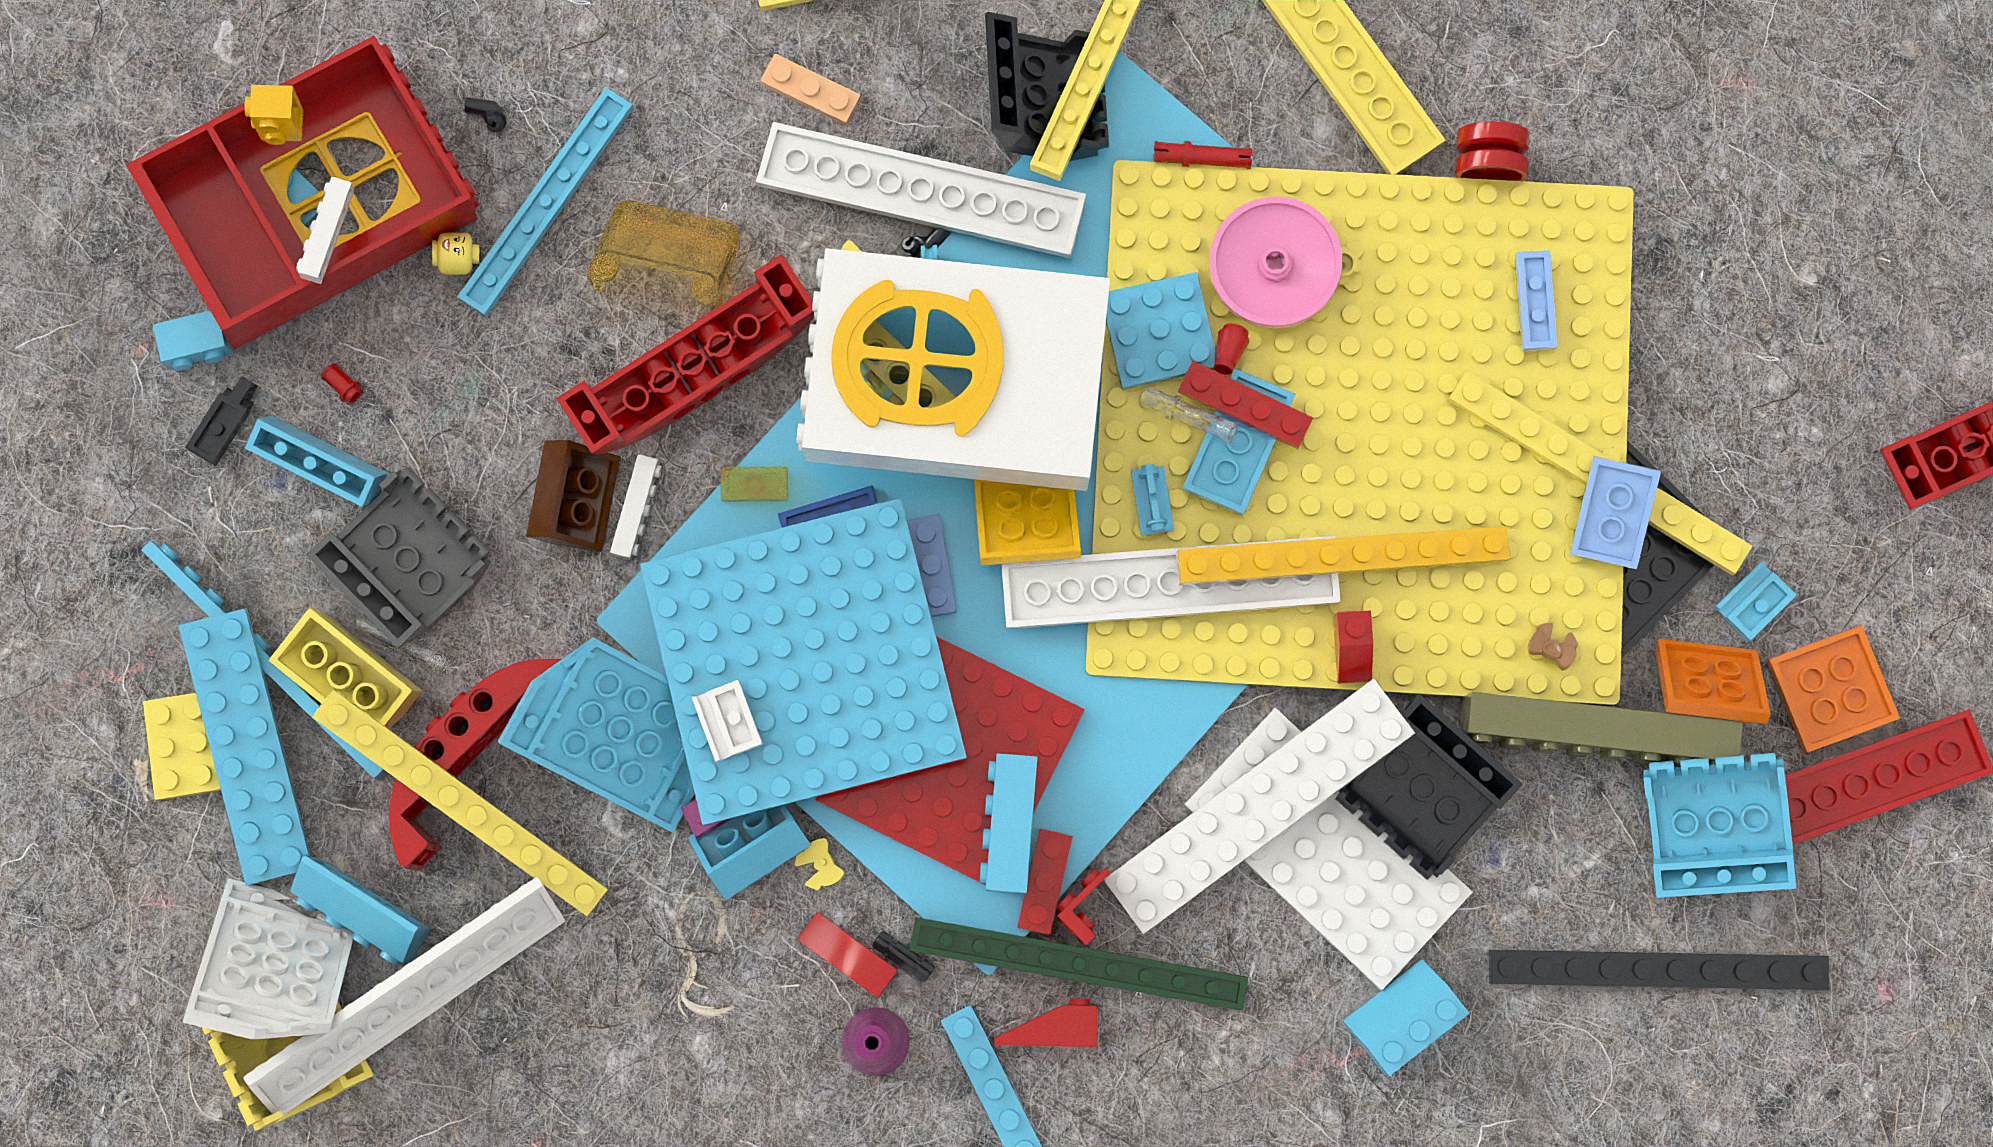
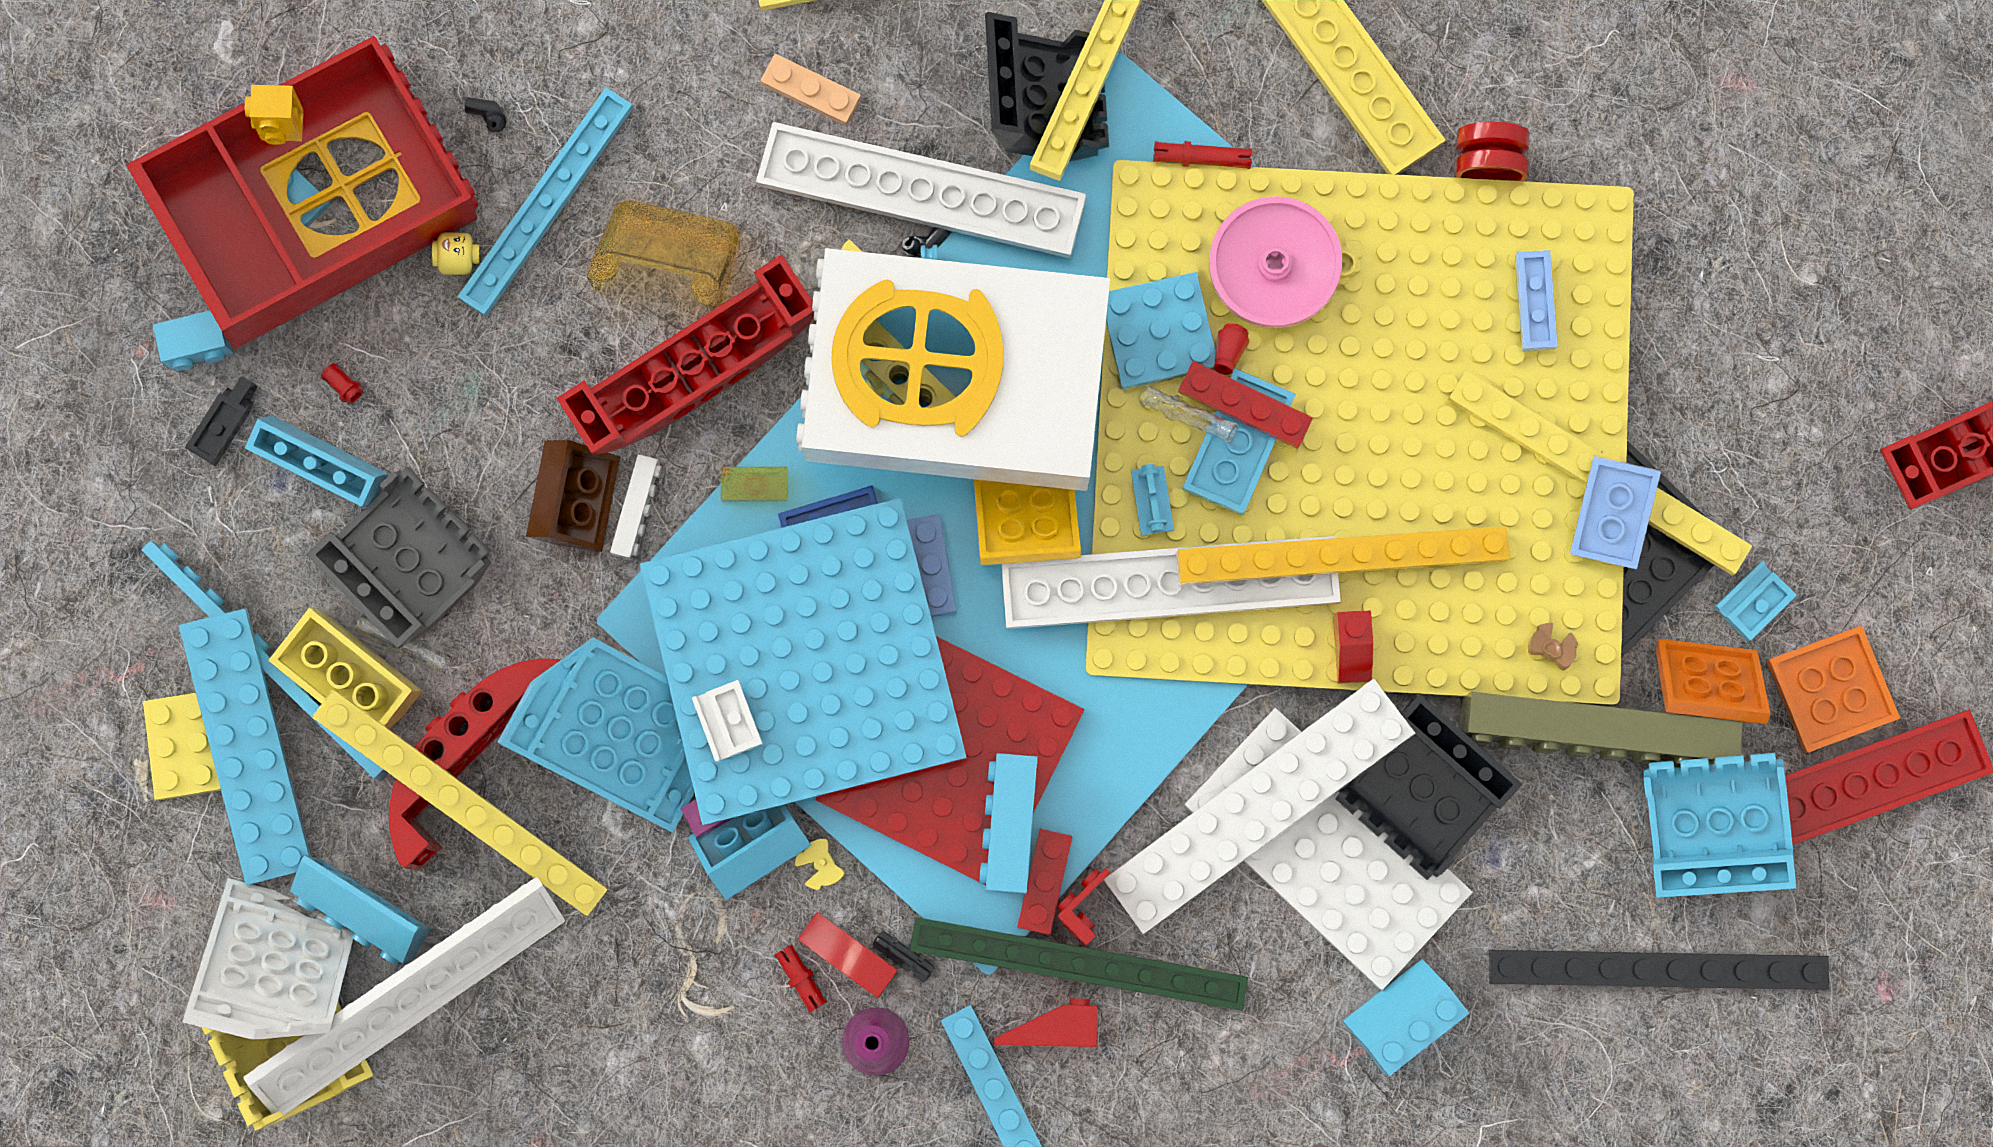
(325, 230): white piece -> none
(800, 978): none -> red pin

